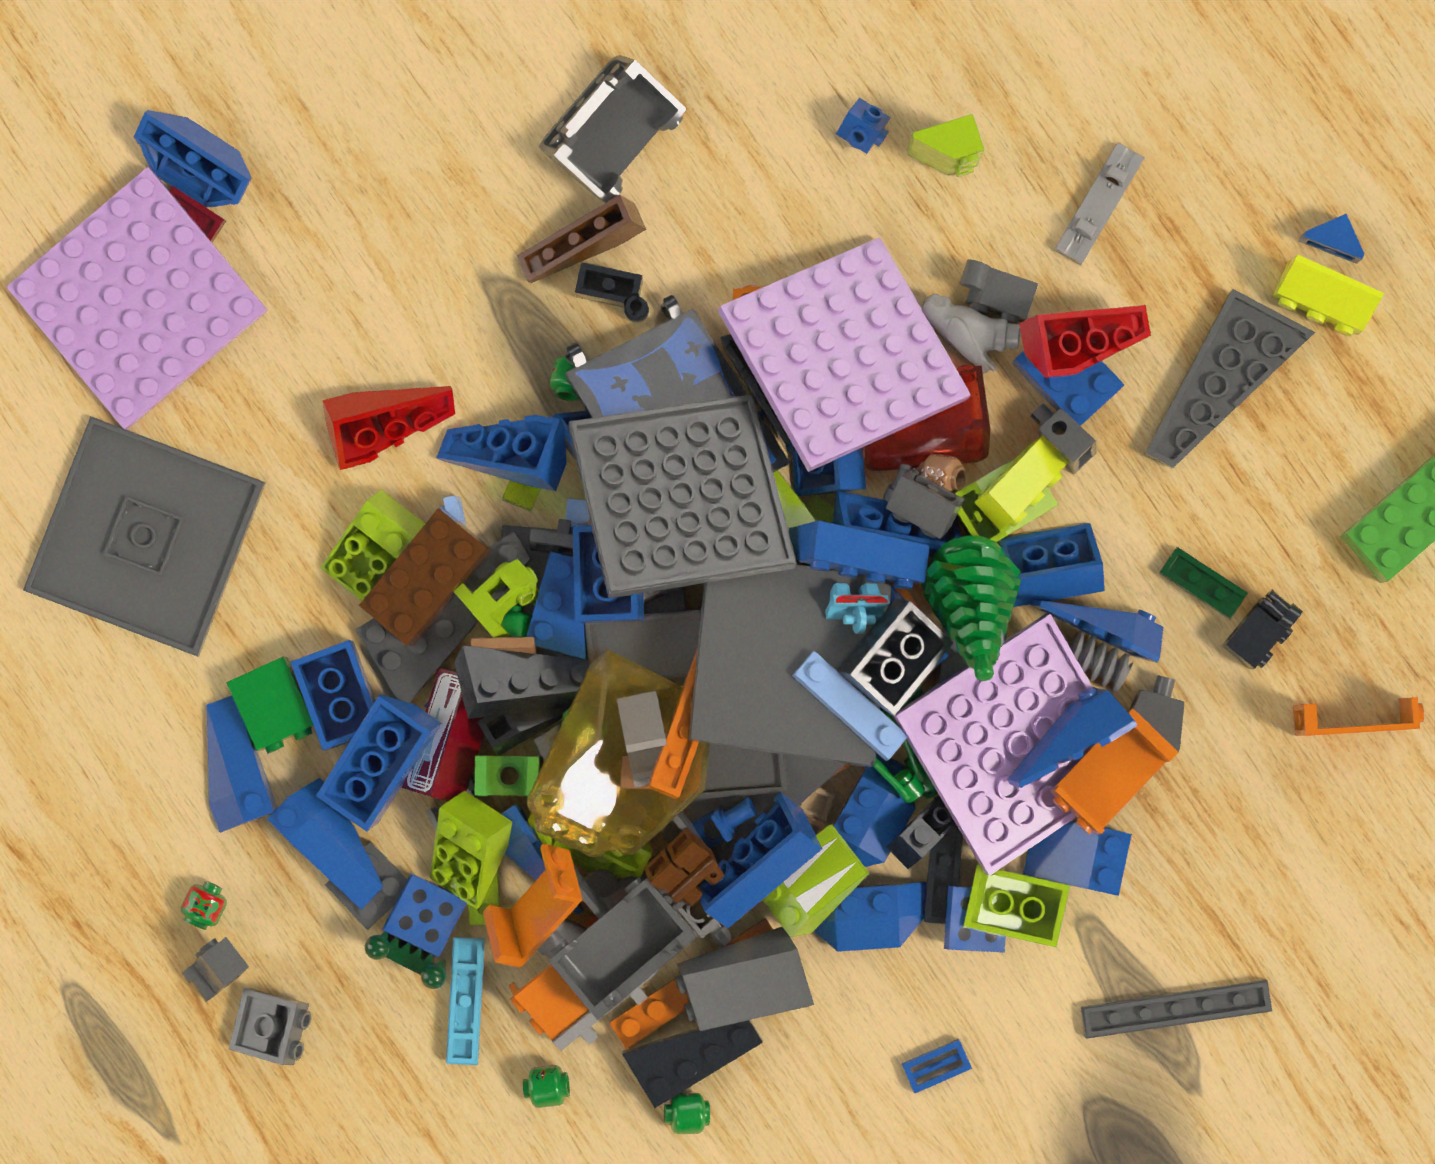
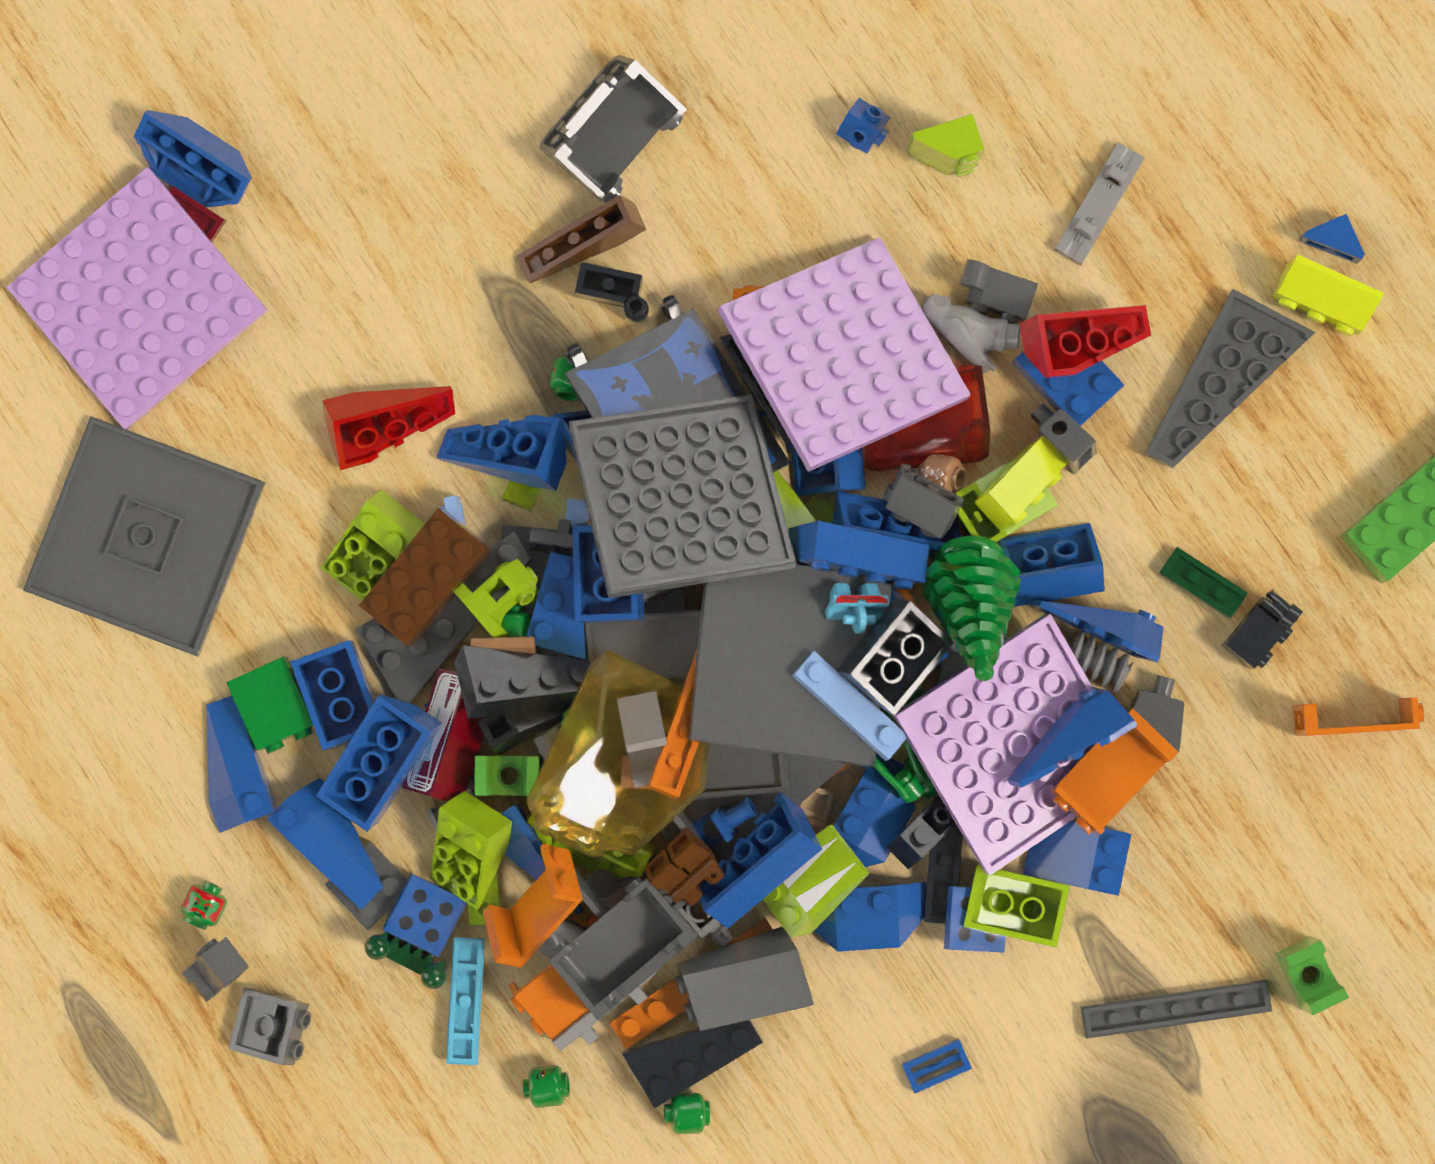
(1324, 989): none -> bright green piece

